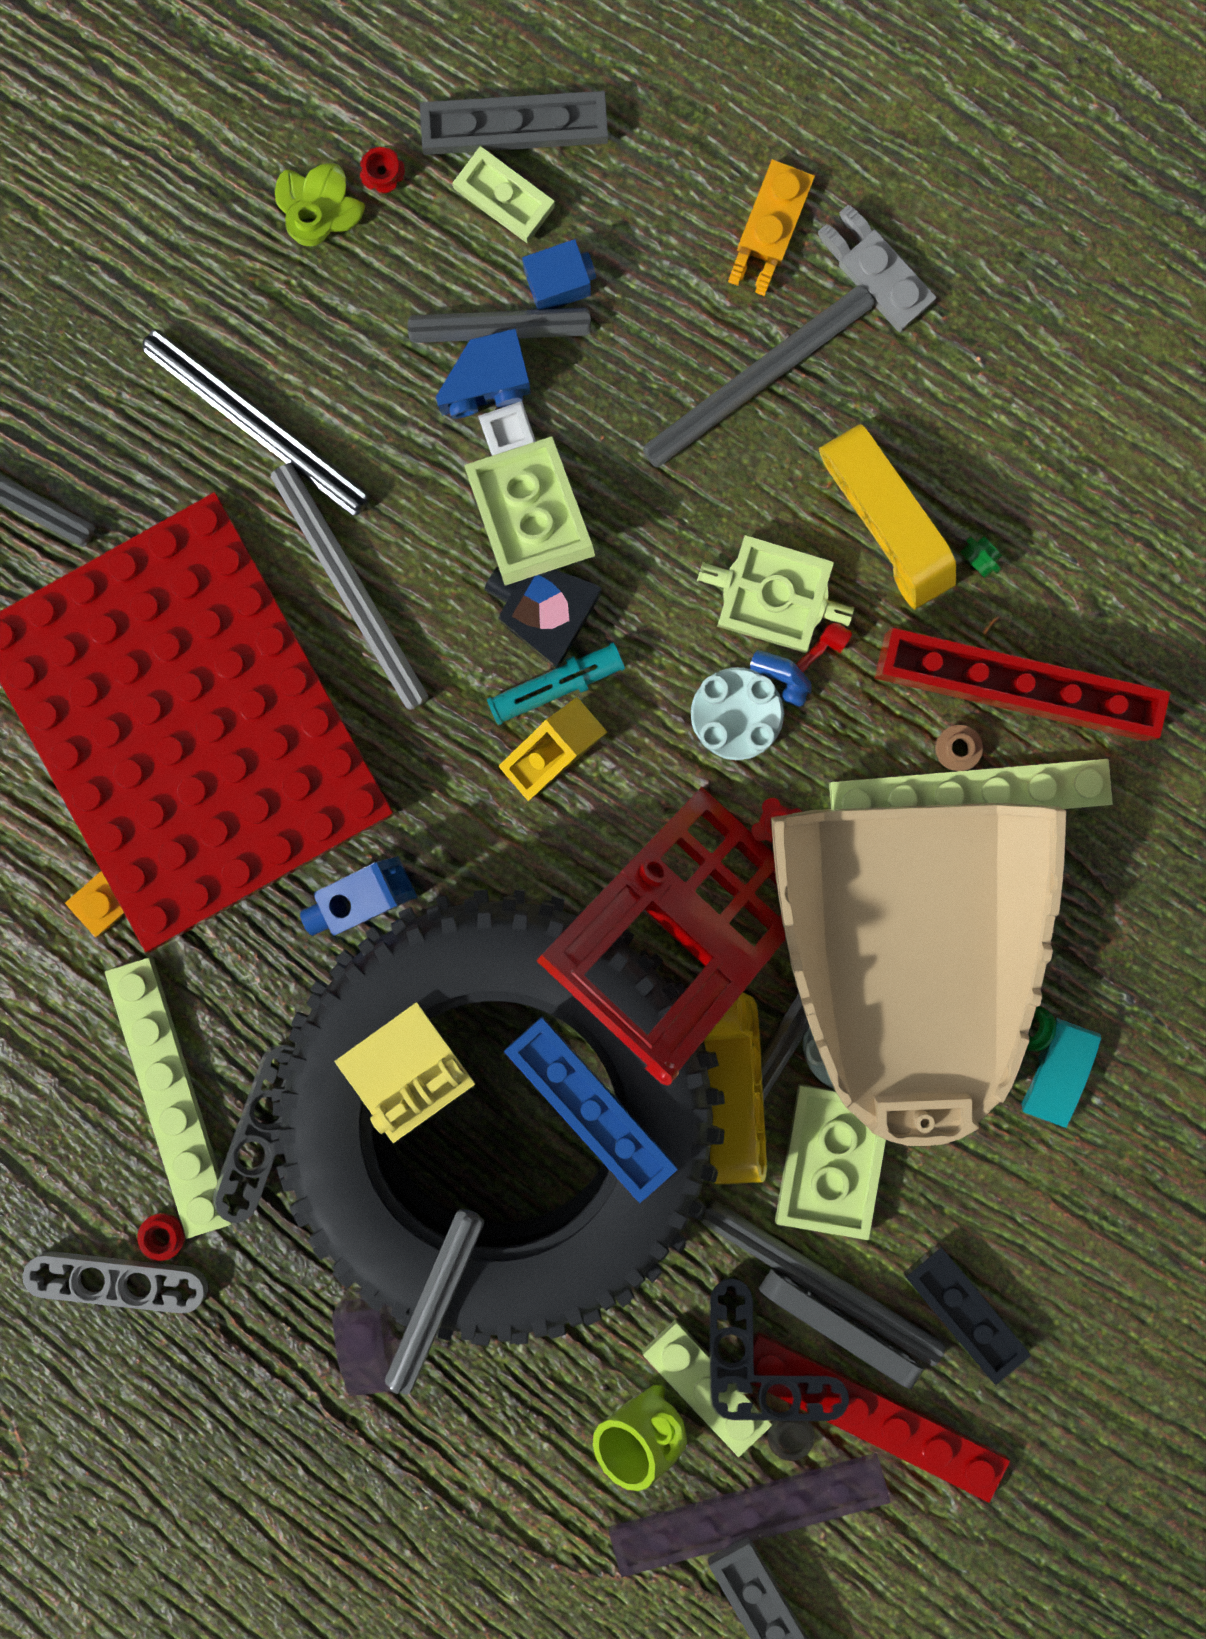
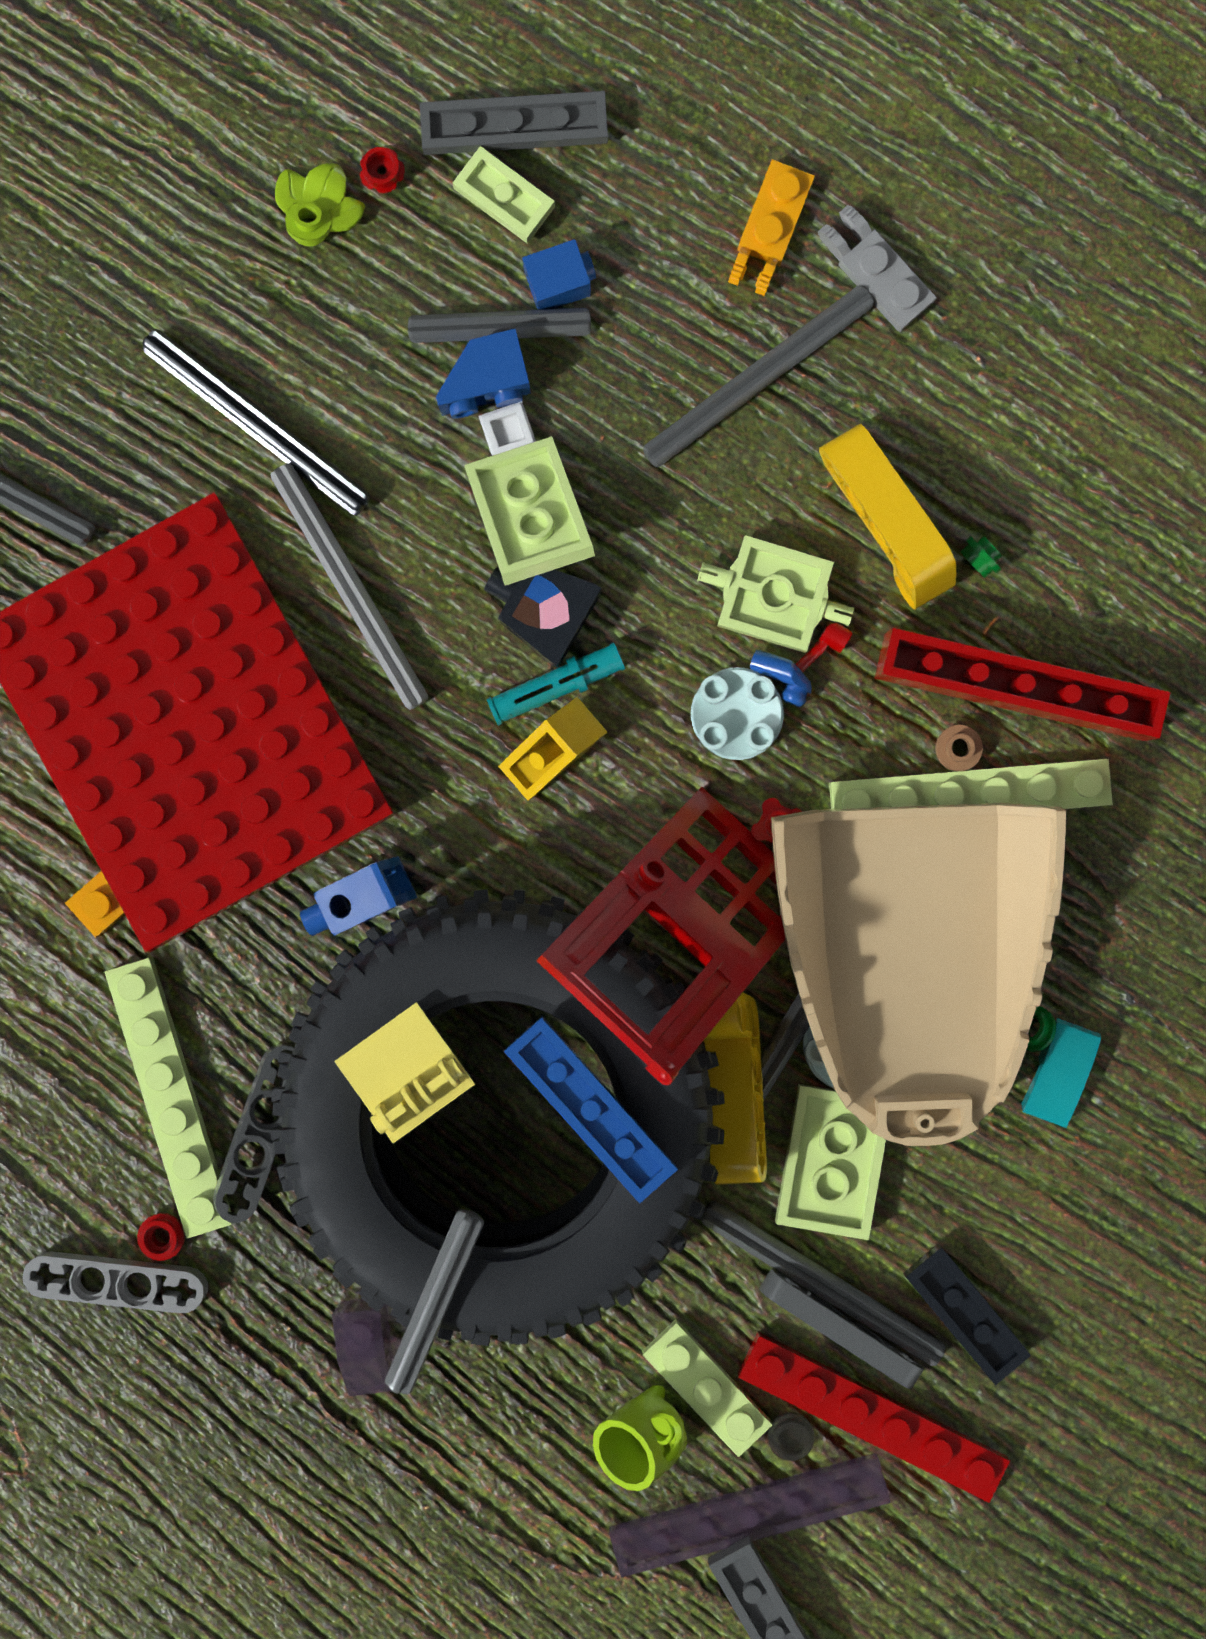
(742, 1372): black beam -> none

